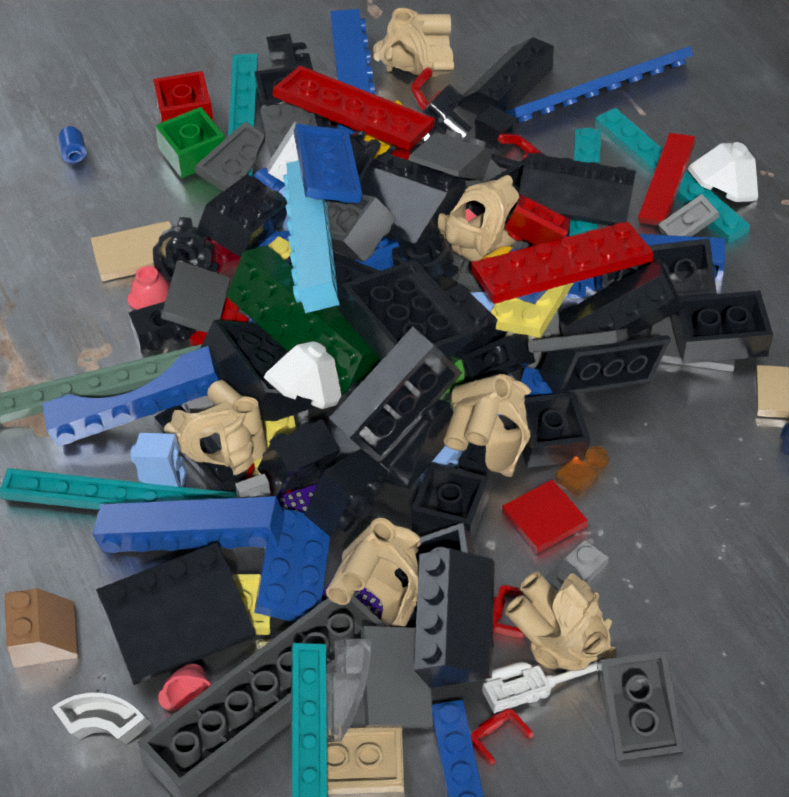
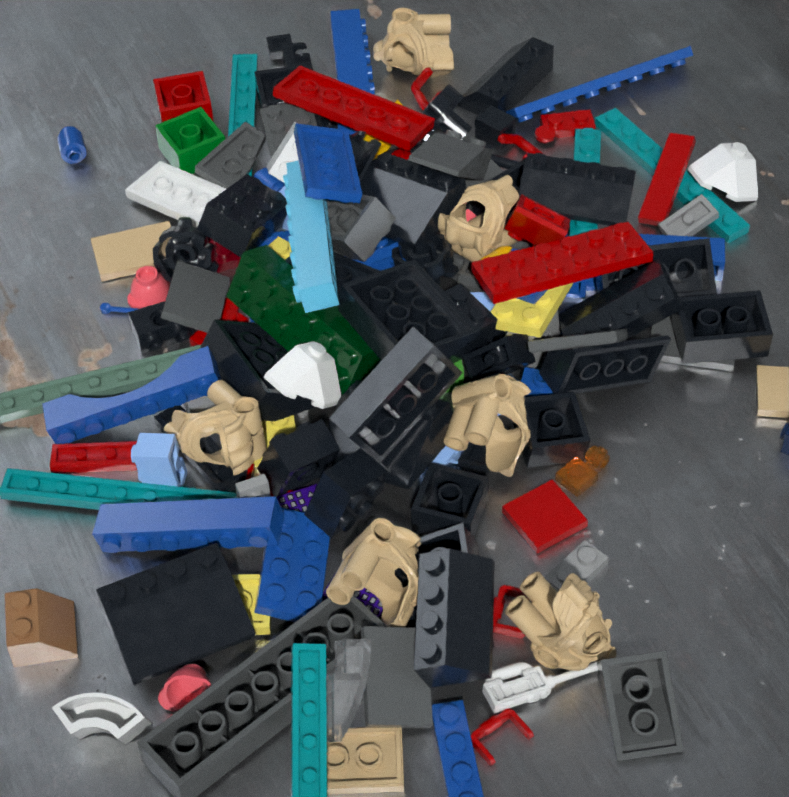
(92, 457): none -> red tile
(106, 308): none -> blue hinge
(173, 192): none -> white plate
(563, 124): none -> red hinge

